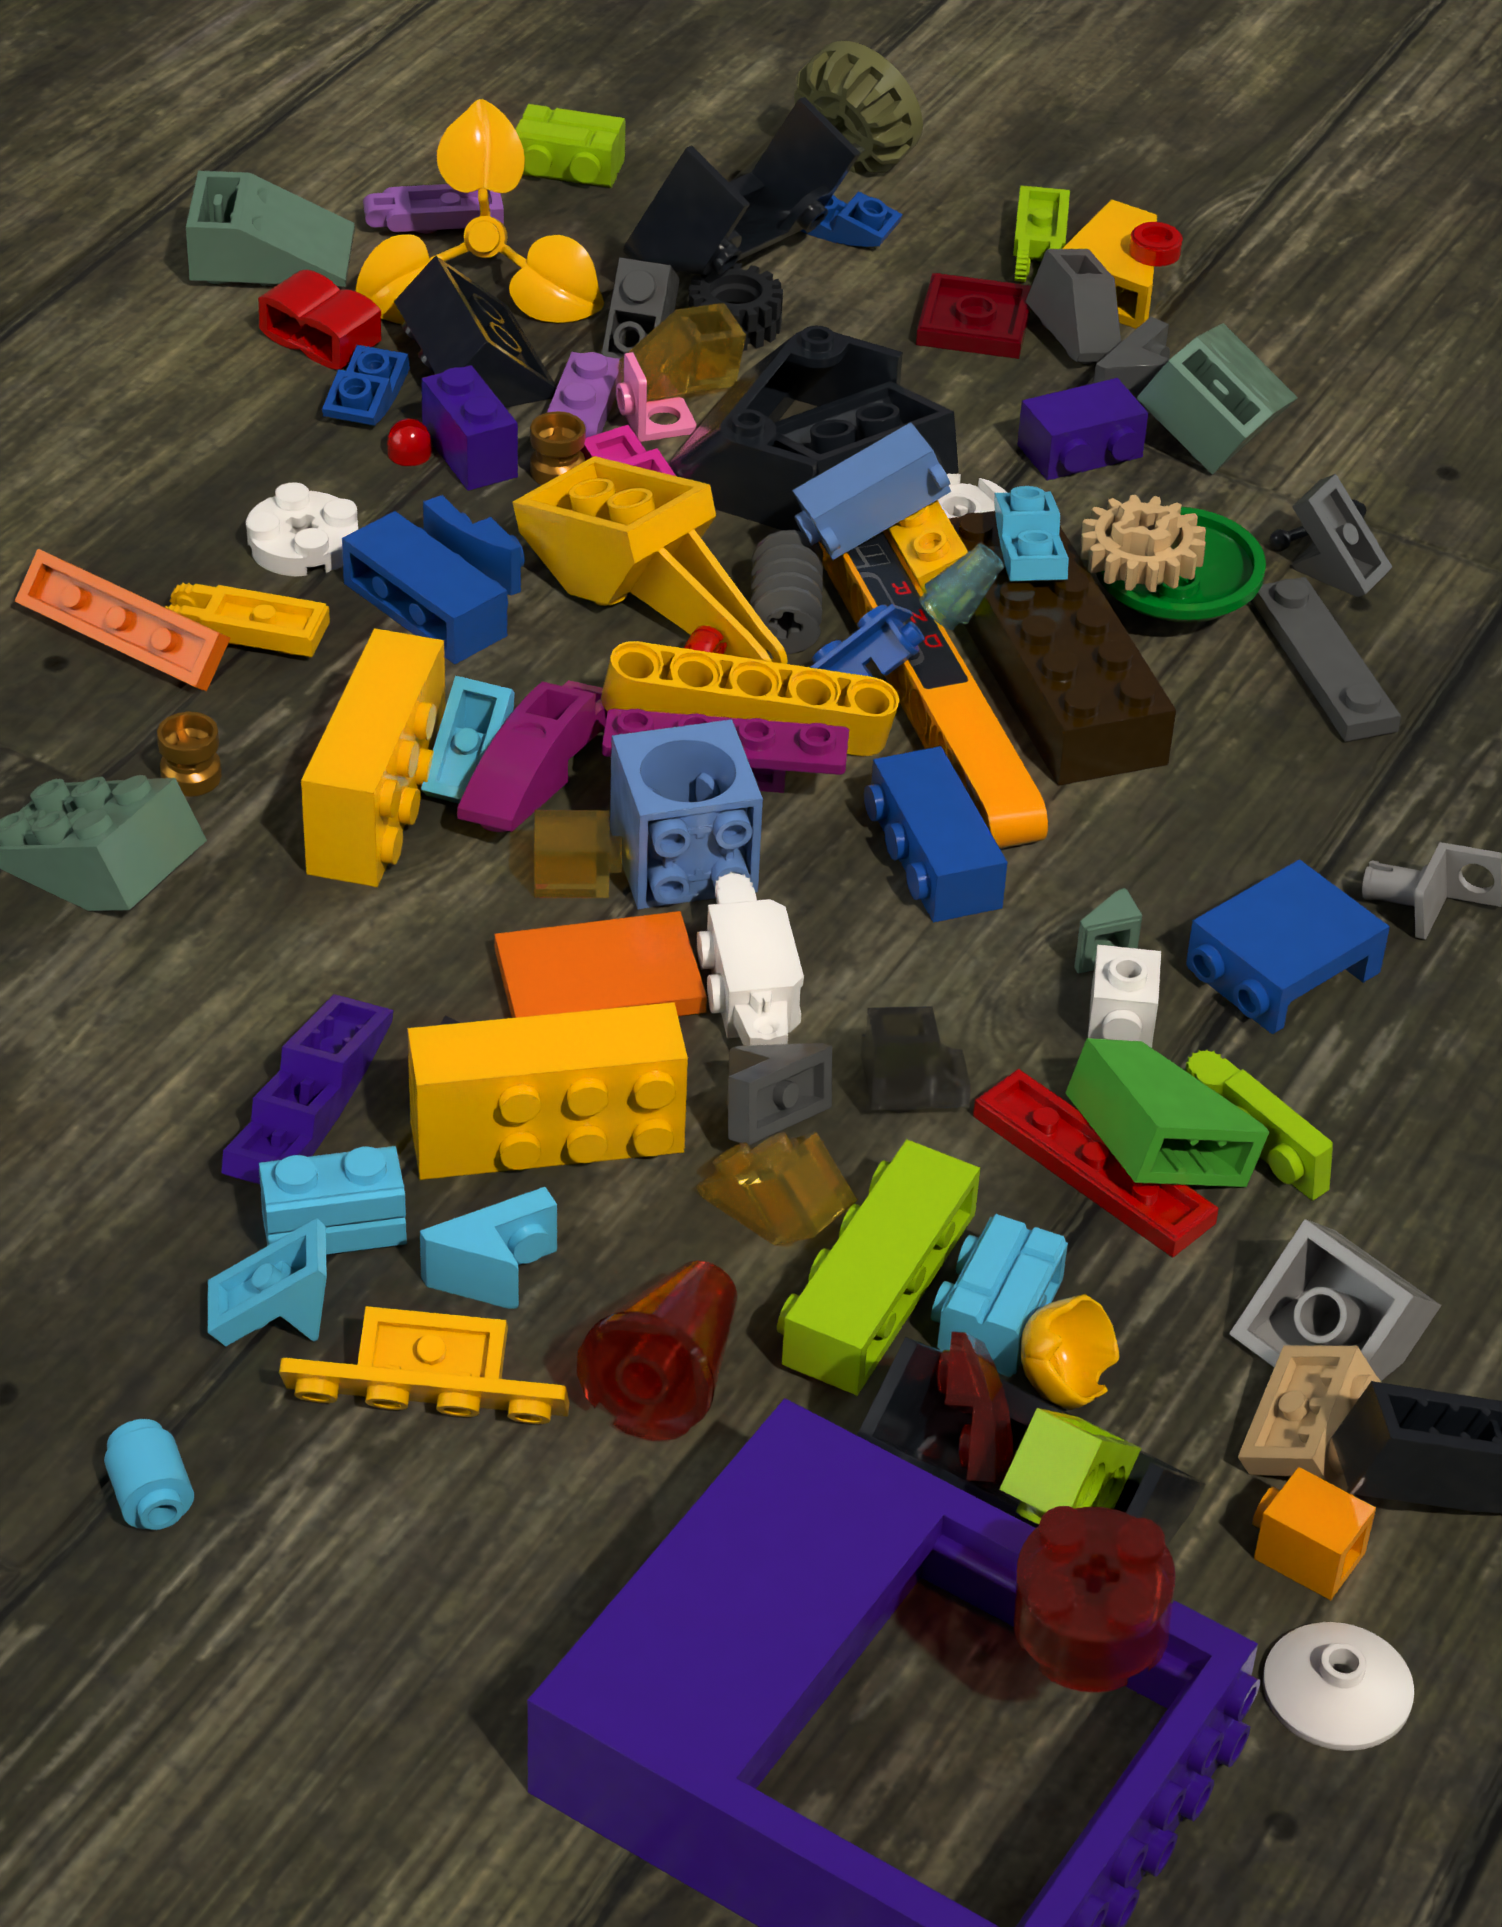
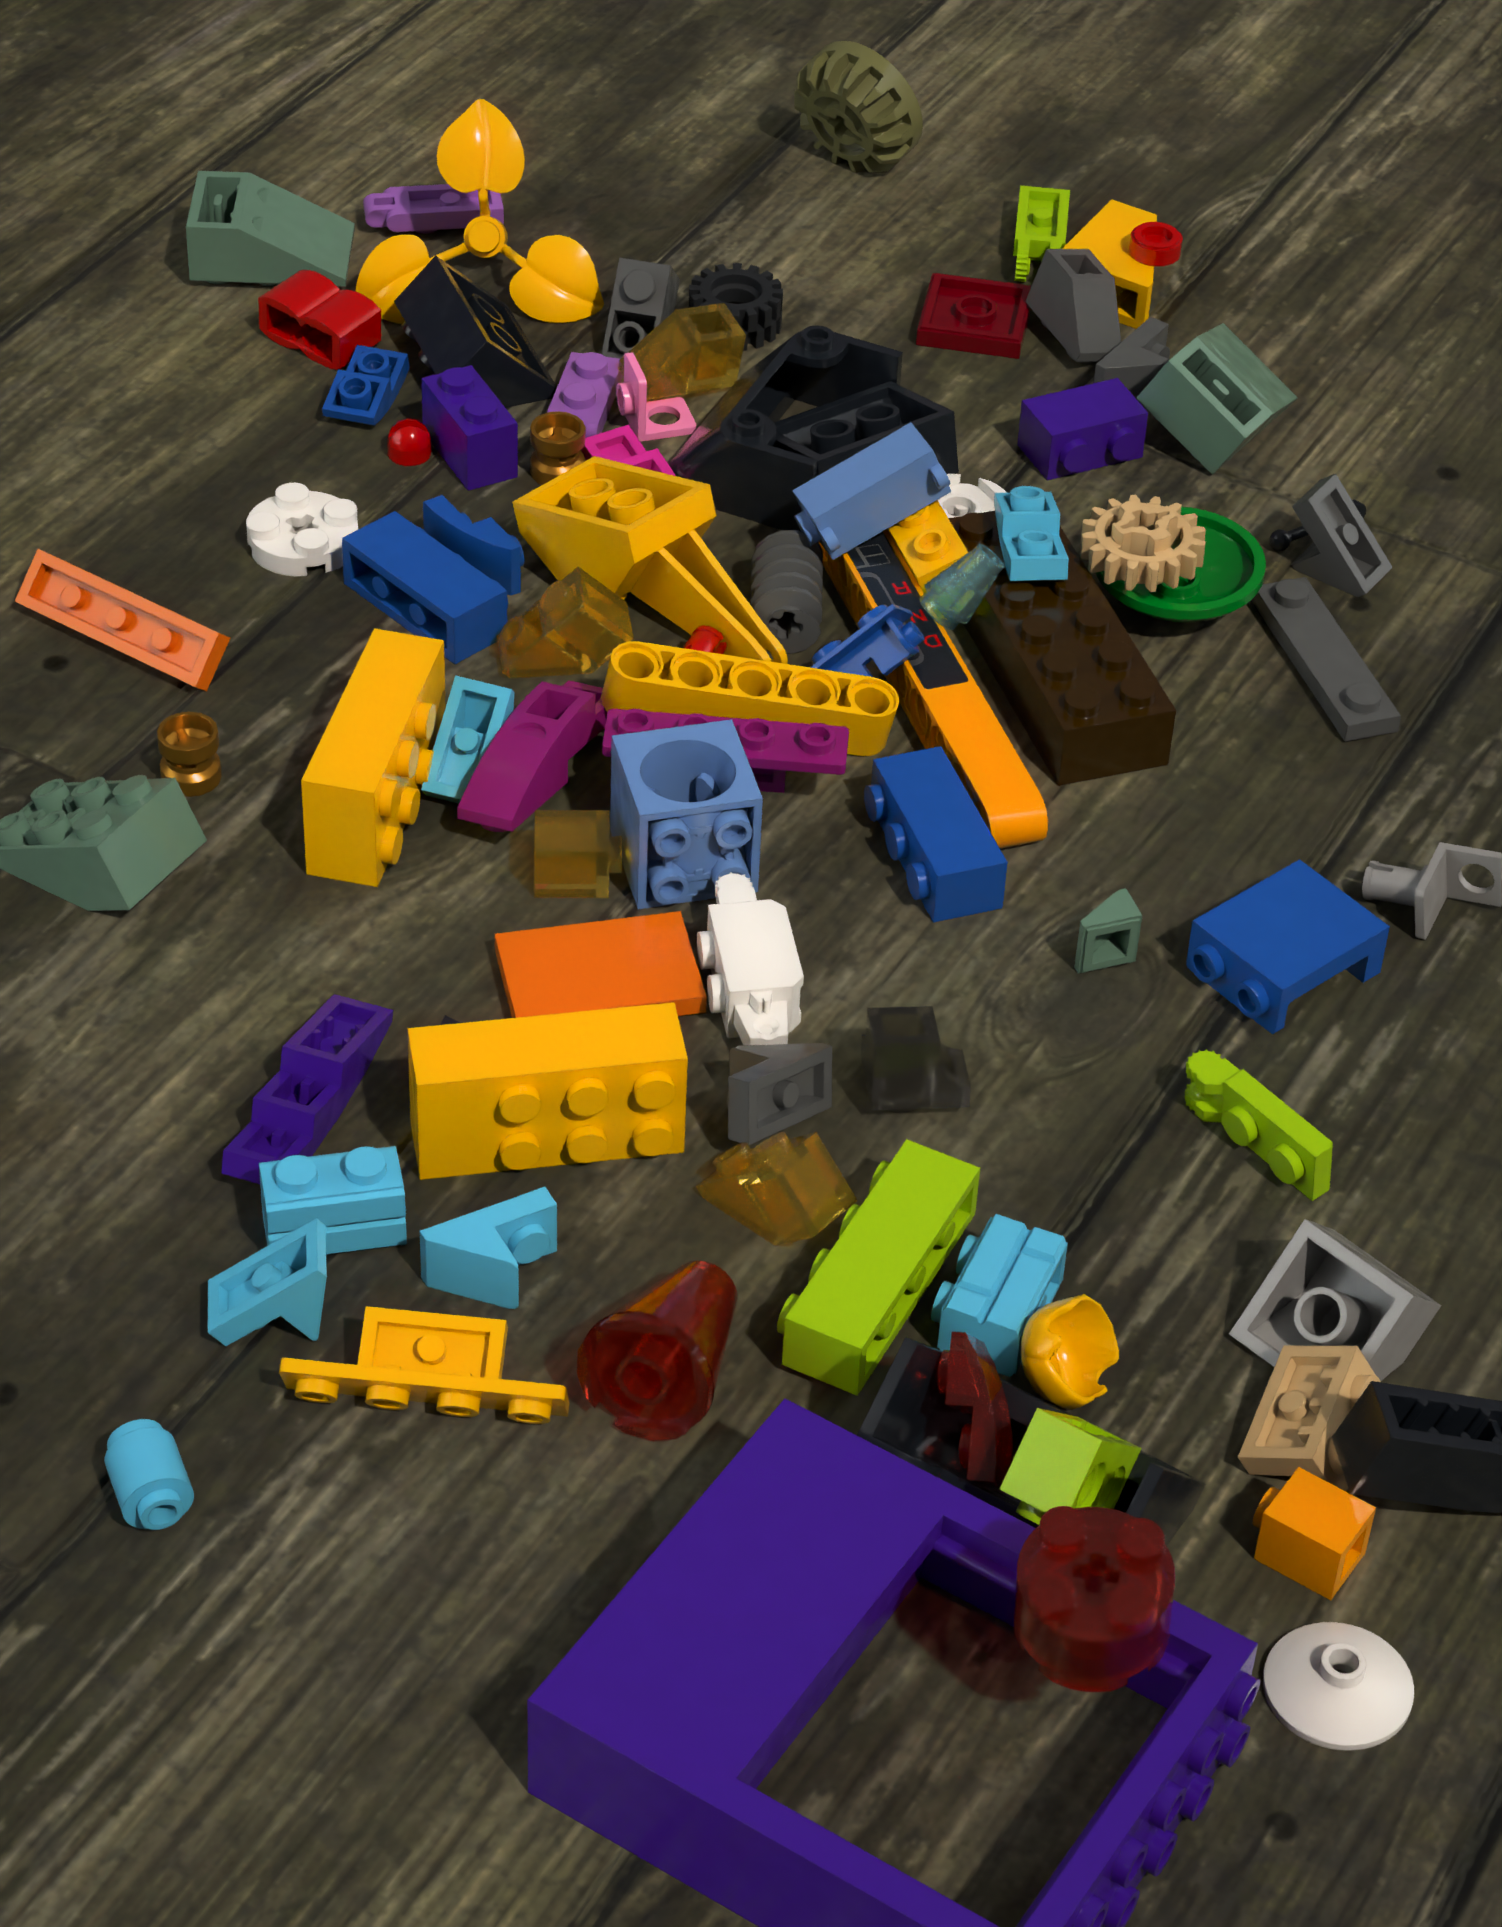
(254, 617): yellow hinge -> none
(565, 630): none -> clear yellow slope
(572, 145): lime brick -> none
(709, 224): black windscreen -> none
(859, 223): blue slope -> none
(1071, 1149): red tile -> none
(1124, 994): white brick -> none
(1162, 1118): bright green slope -> none

